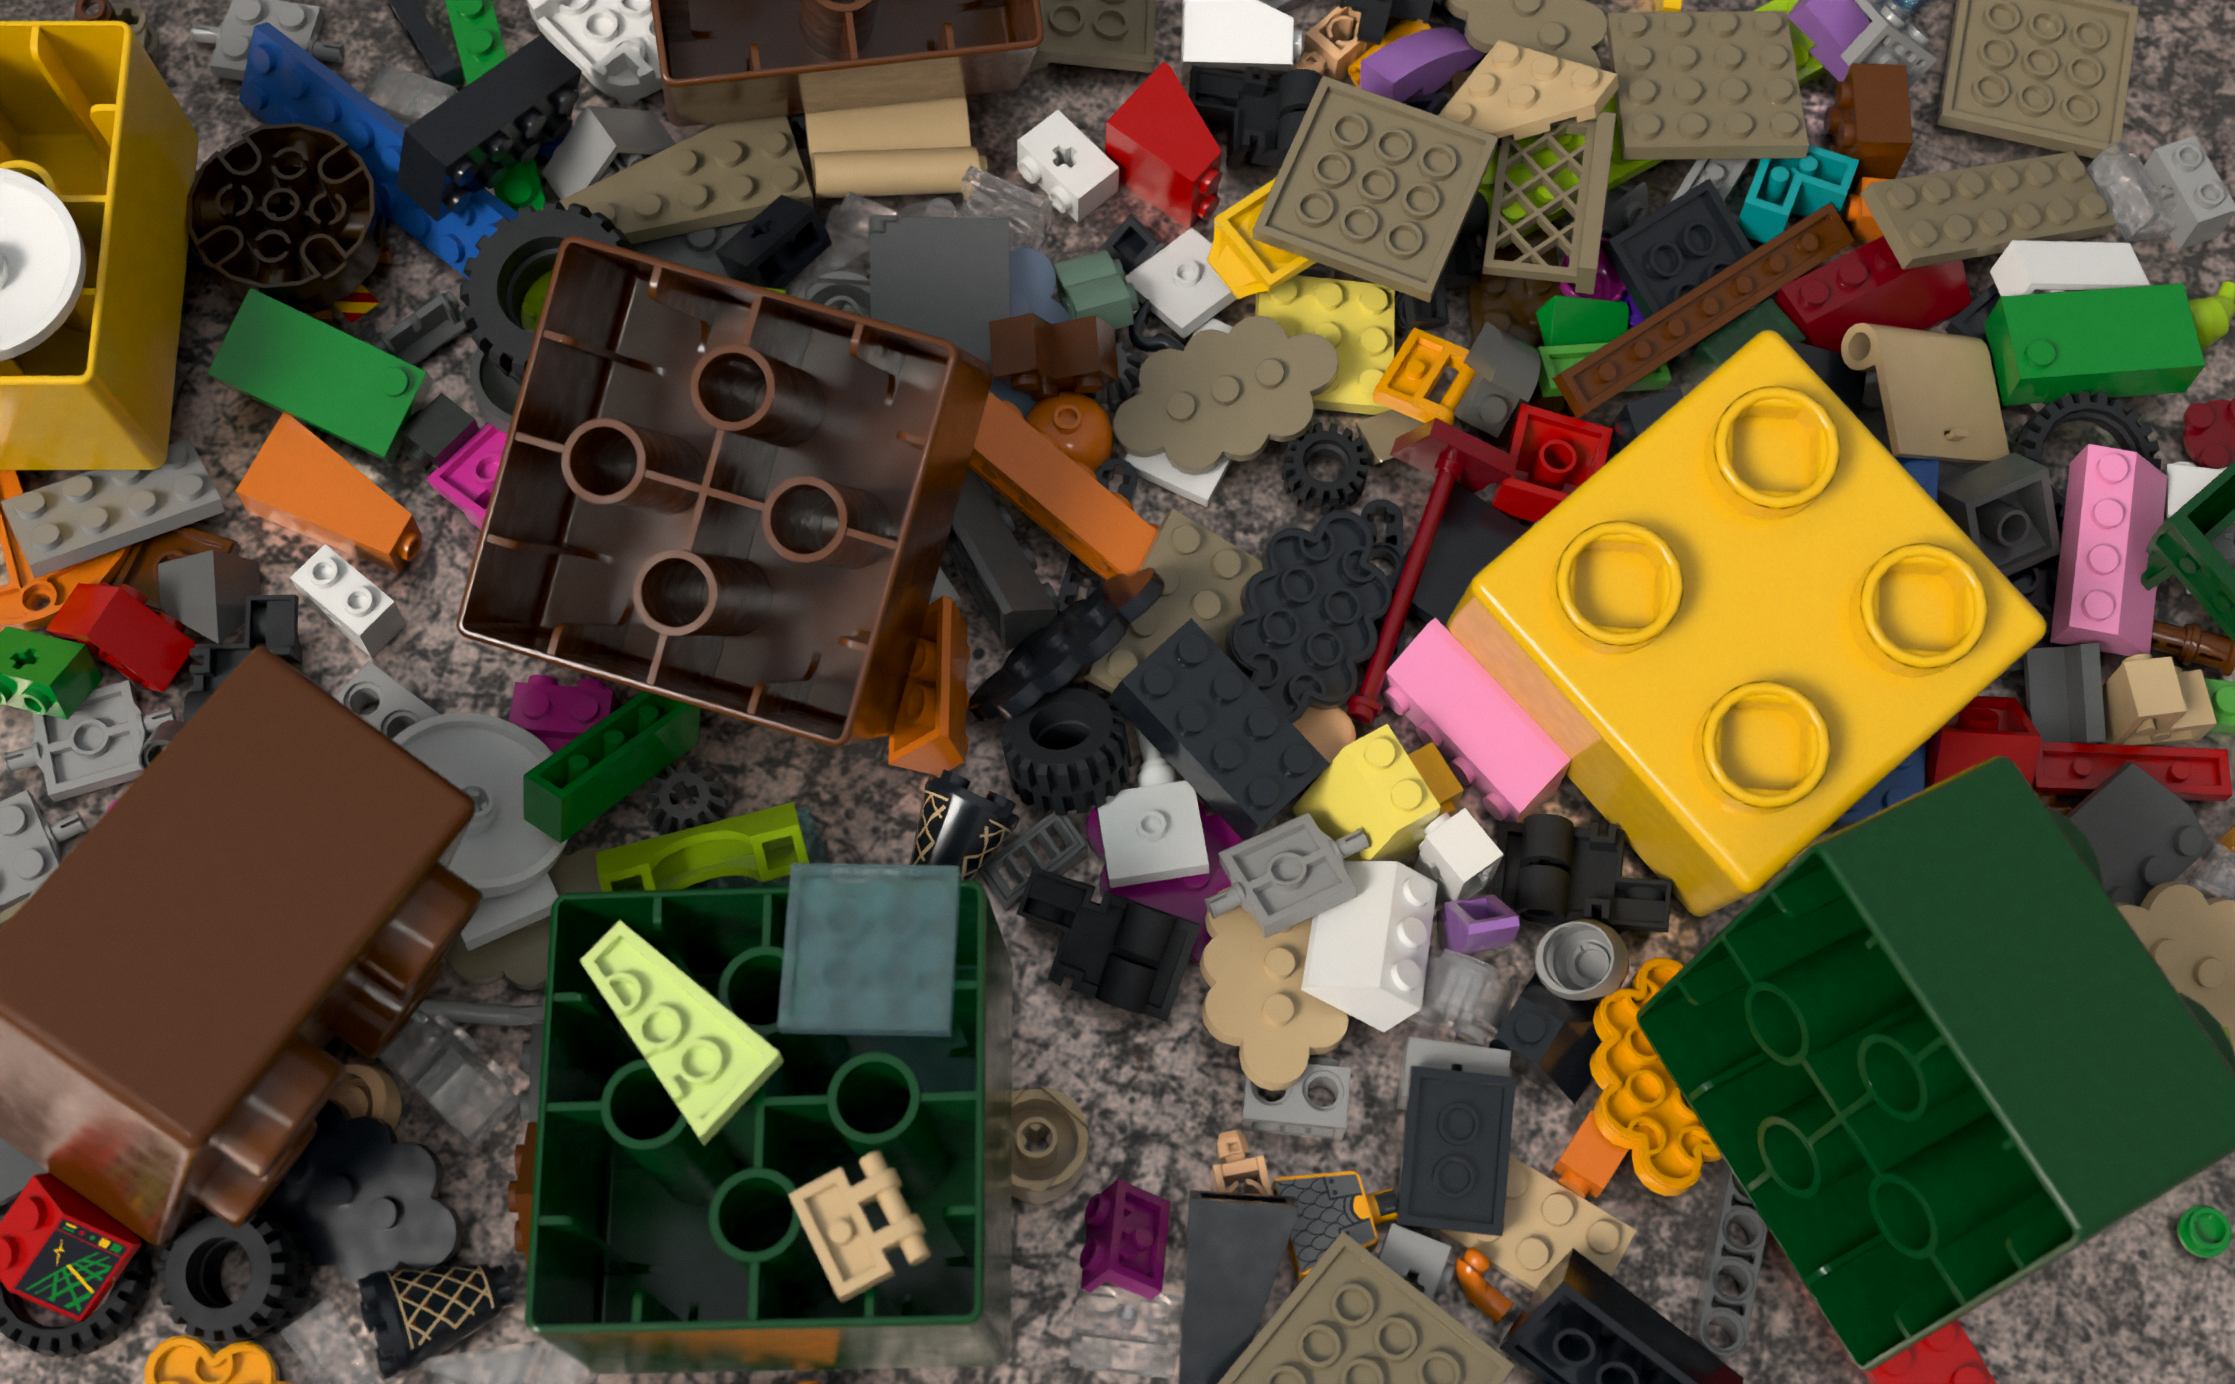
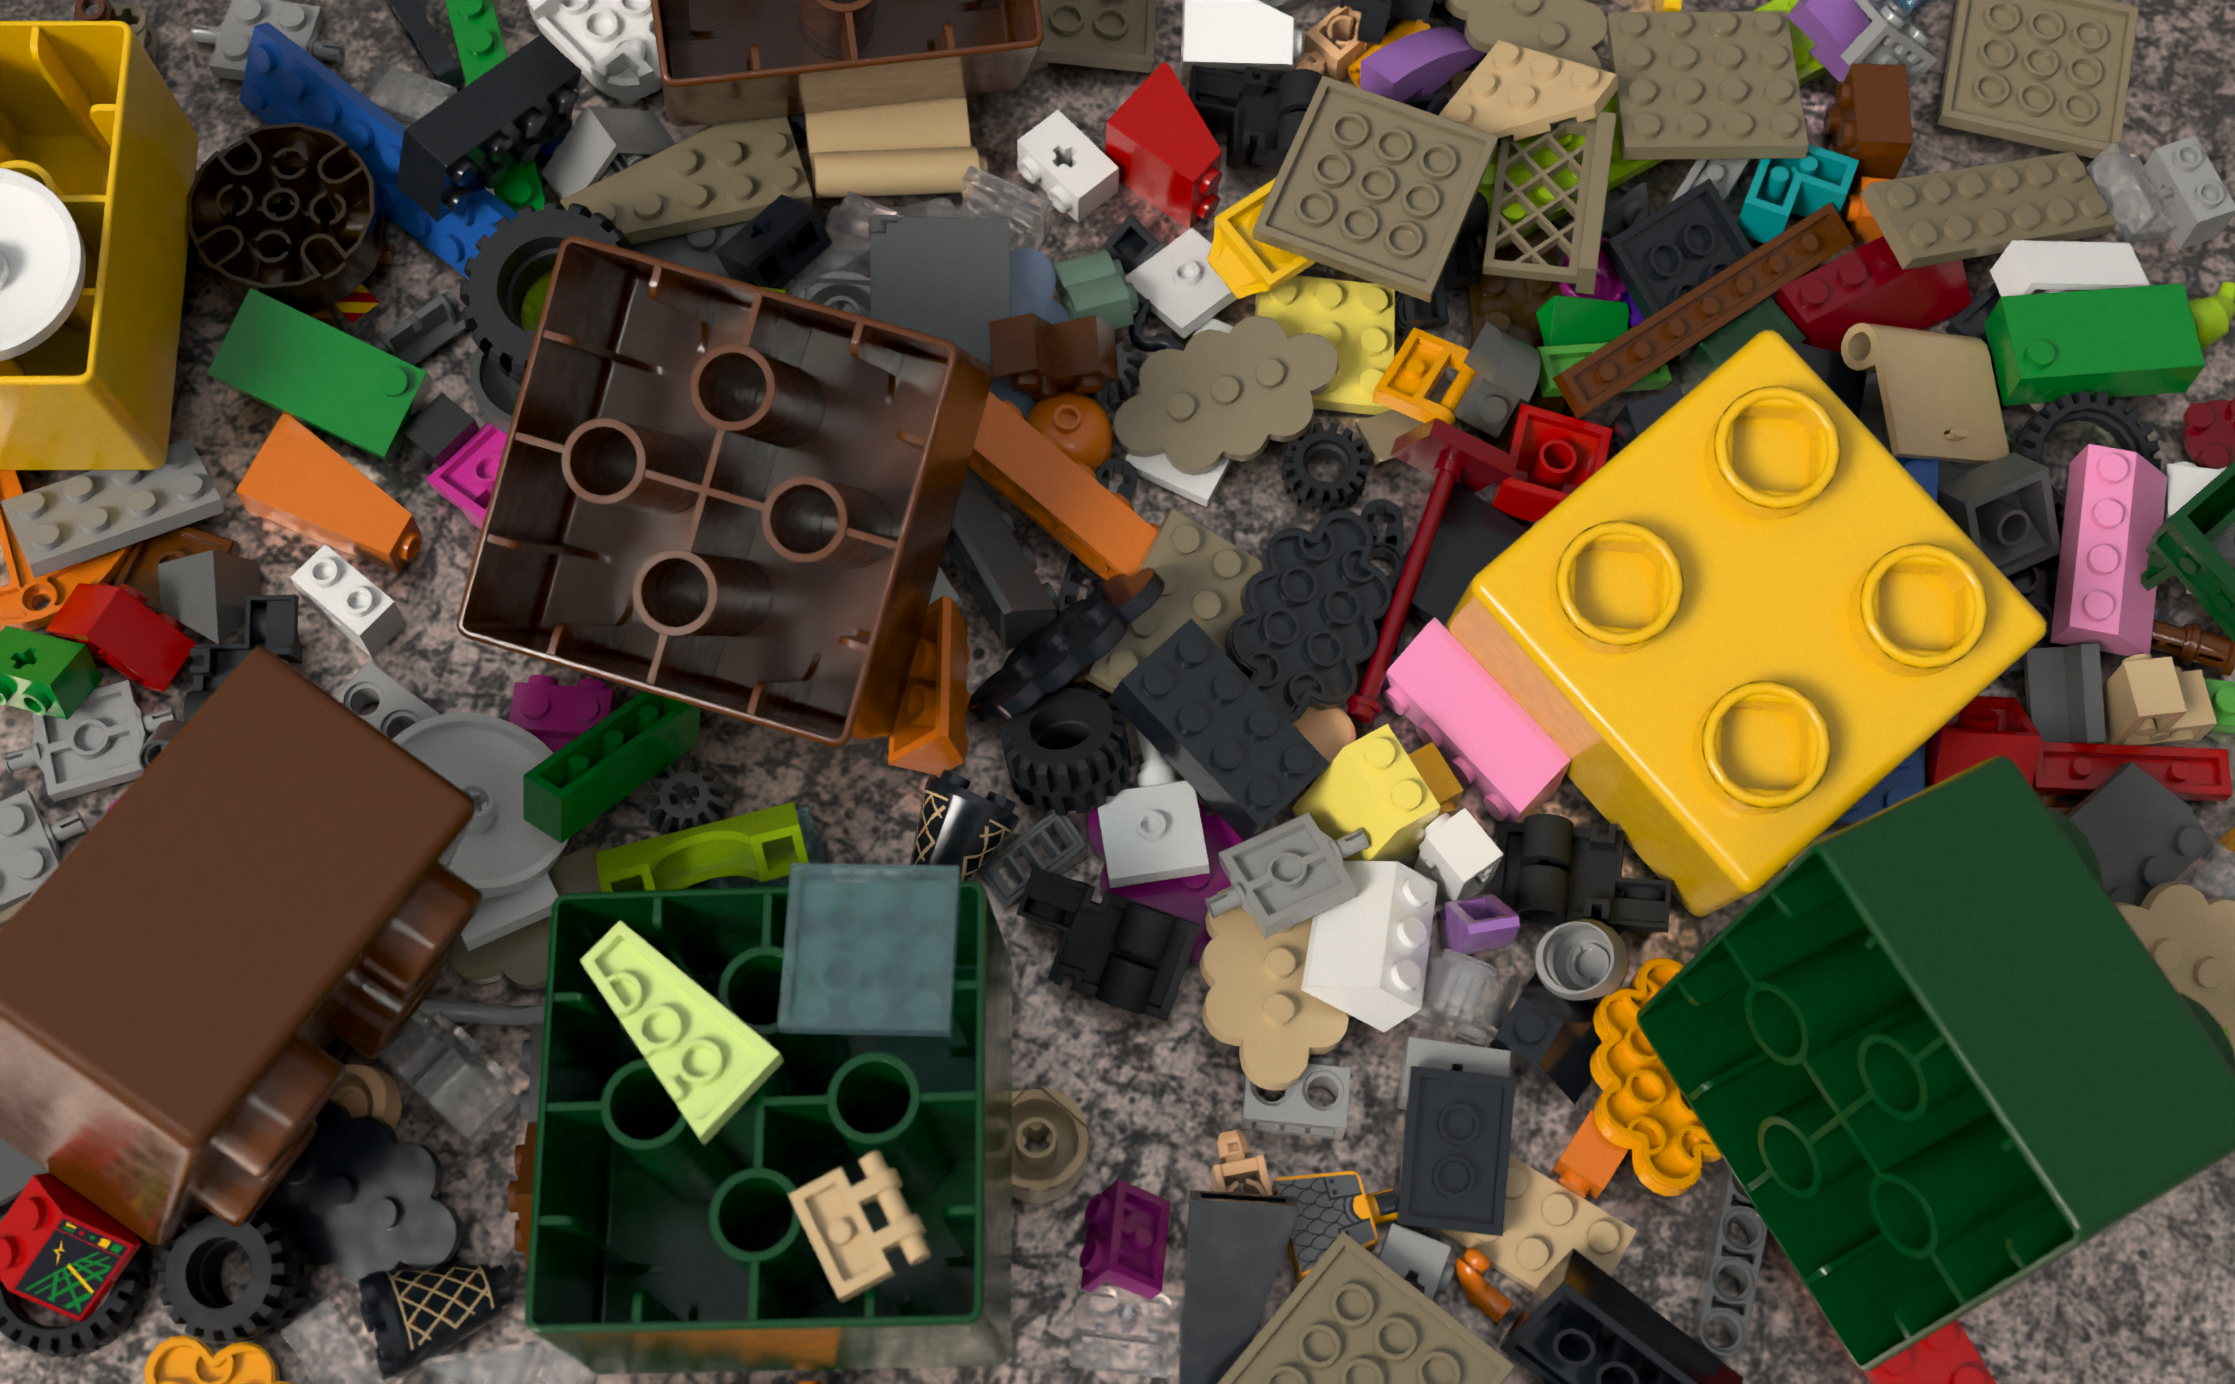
(2204, 1231): green plate -> none

